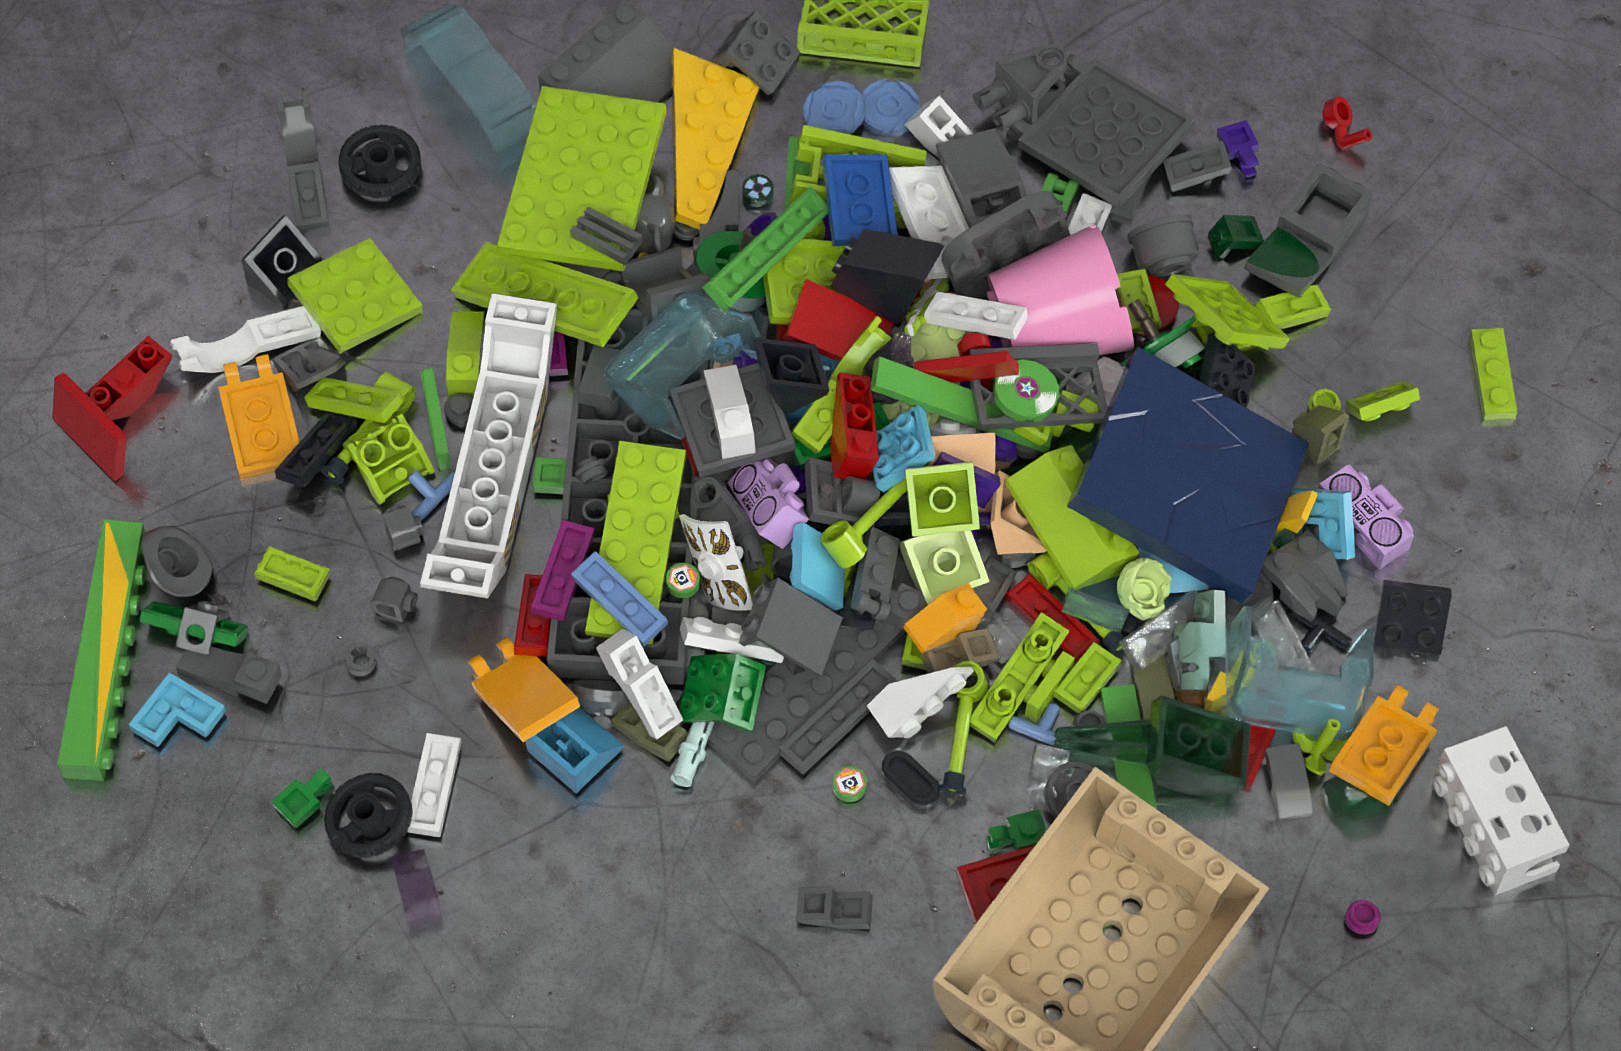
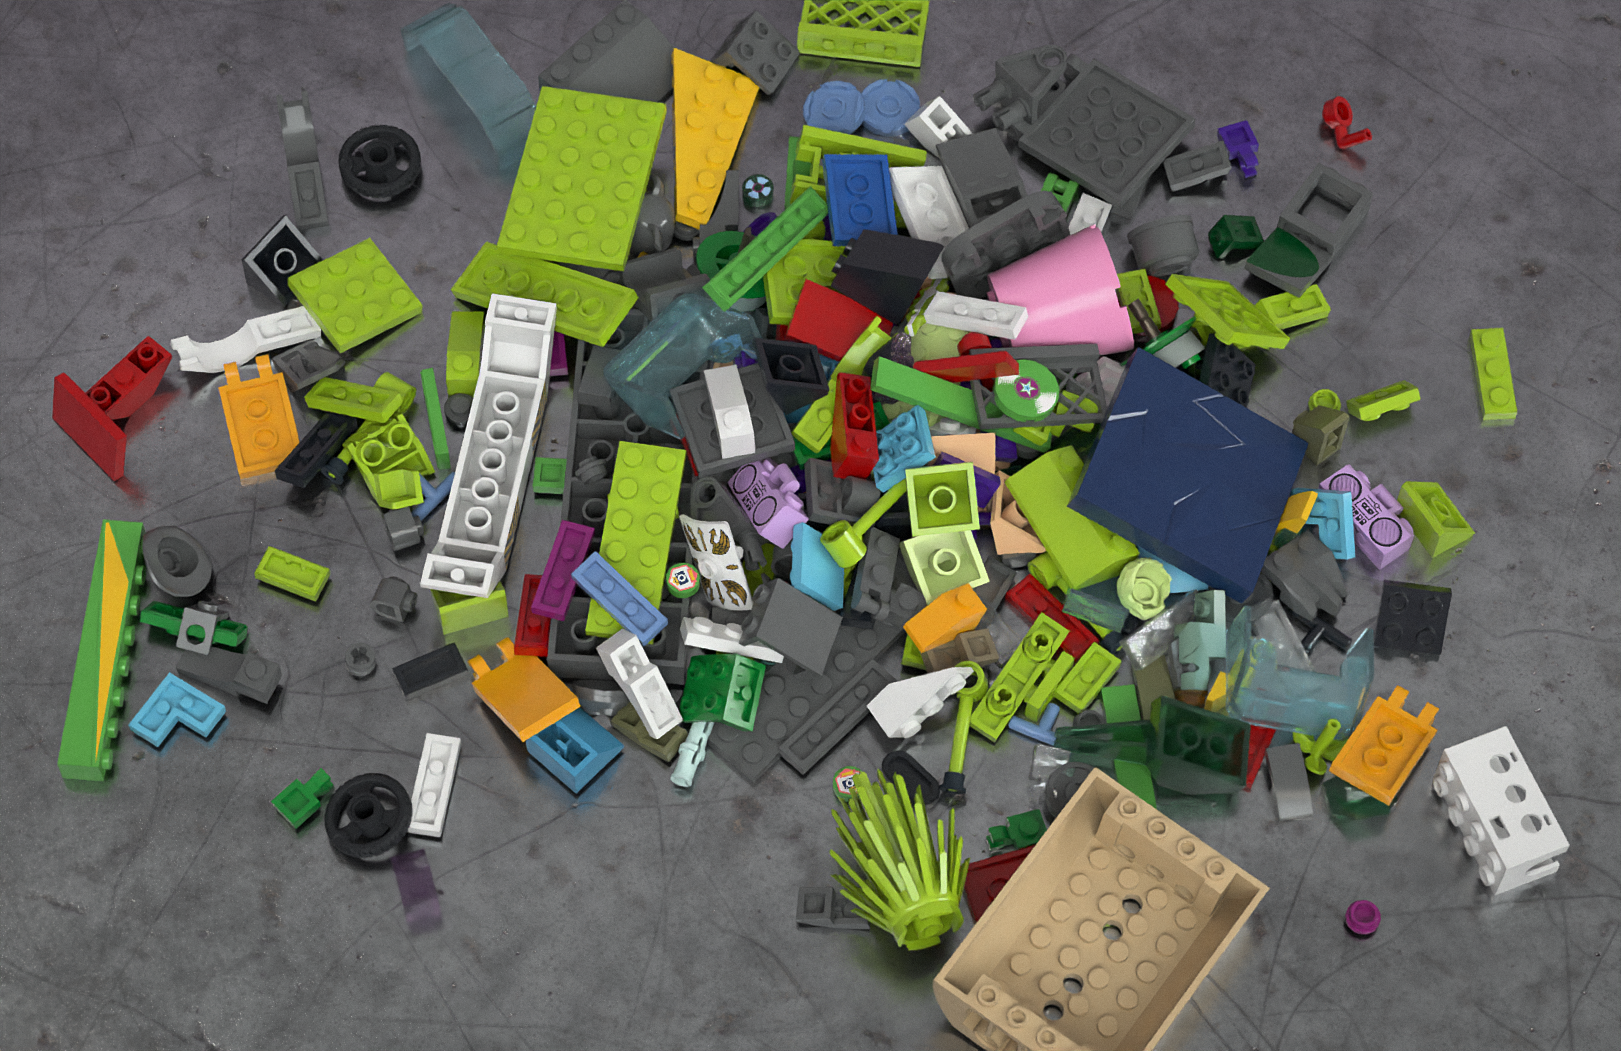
(398, 488): none -> lime panel
(430, 671): none -> black tile
(466, 611): none -> lime slope
(607, 223): dark grey tile -> none
(905, 884): none -> lime plant
(1433, 516): none -> lime slope

